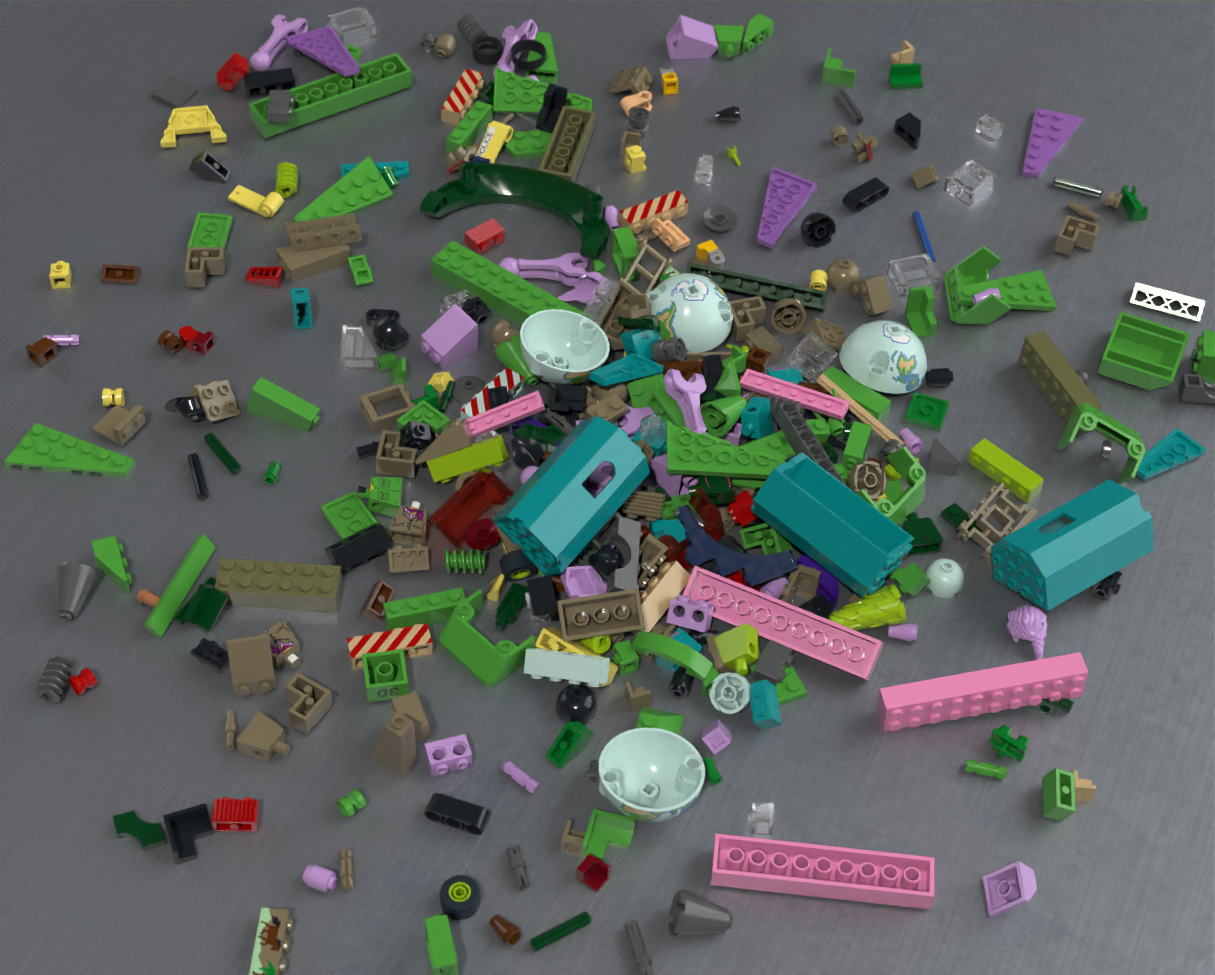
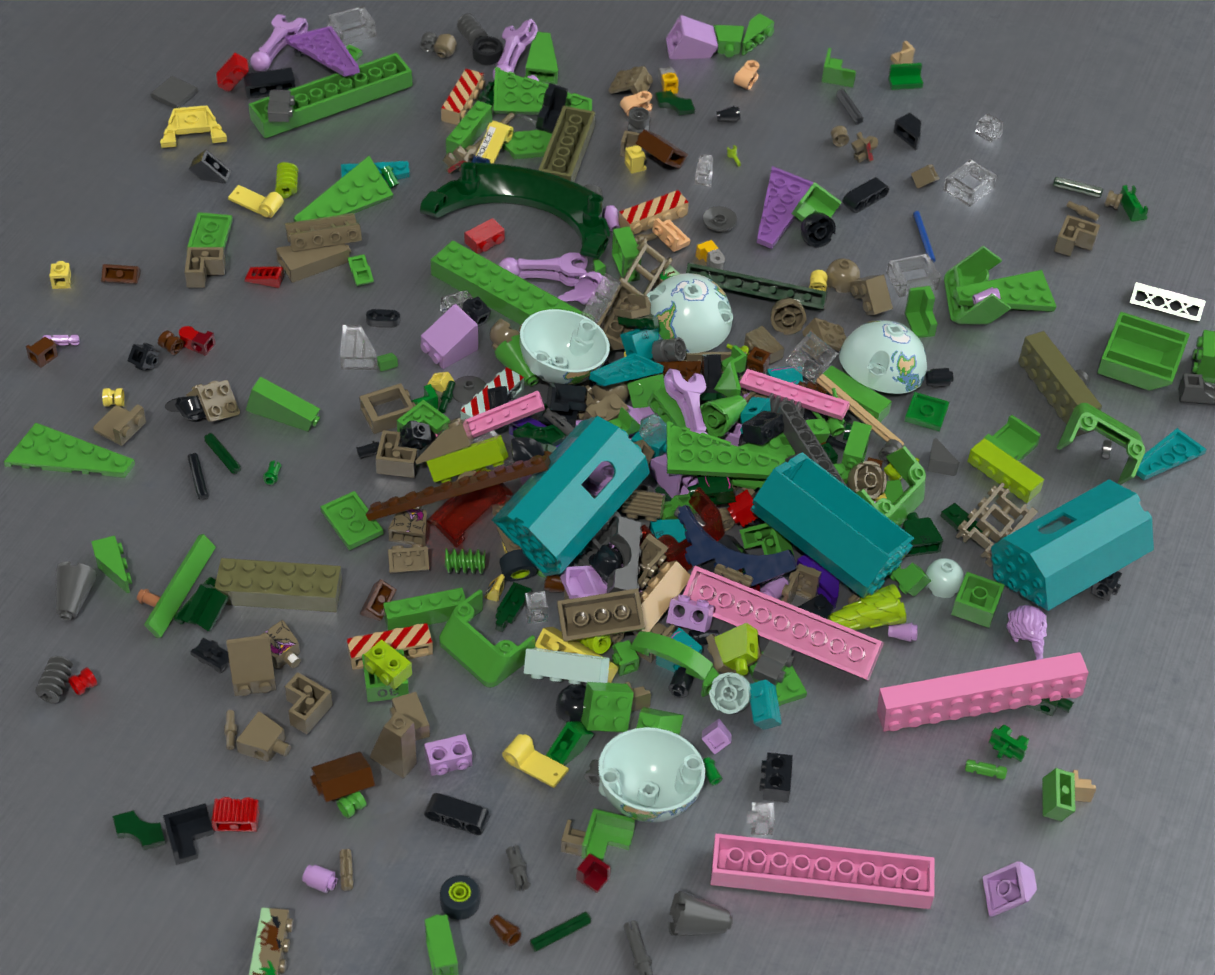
(143, 356): none -> black brick
(301, 302): teal torso -> none
(342, 776): none -> reddish brown brick
(358, 547): black brick -> none
(382, 495): bright green torso -> none
(387, 664): none -> lime brick
(389, 334): black cylinder -> none
(399, 372): bright green slope -> none
(463, 485): none -> reddish brown plate
(482, 534): dark red dish -> none
(520, 776): lavender axle -> none
(521, 755): none -> light yellow door
(532, 45): black tyre -> none
(543, 597): black panel -> none
(607, 707): none -> bright green brick
(626, 422): none -> bright green slope
(661, 148): none -> reddish brown brick
(668, 100): none -> dark green tile
(733, 575): none -> dark tan axle
(746, 315): dark tan brick -> none
(747, 75): none -> light nougat piece
(763, 427): none -> black brick
(779, 777): none -> black brick
(816, 200): none -> bright green panel
(911, 441): lavender cone -> none
(977, 599): none -> bright green brick
(1015, 438): none -> bright green panel
(1047, 137): medium lavender wing -> none

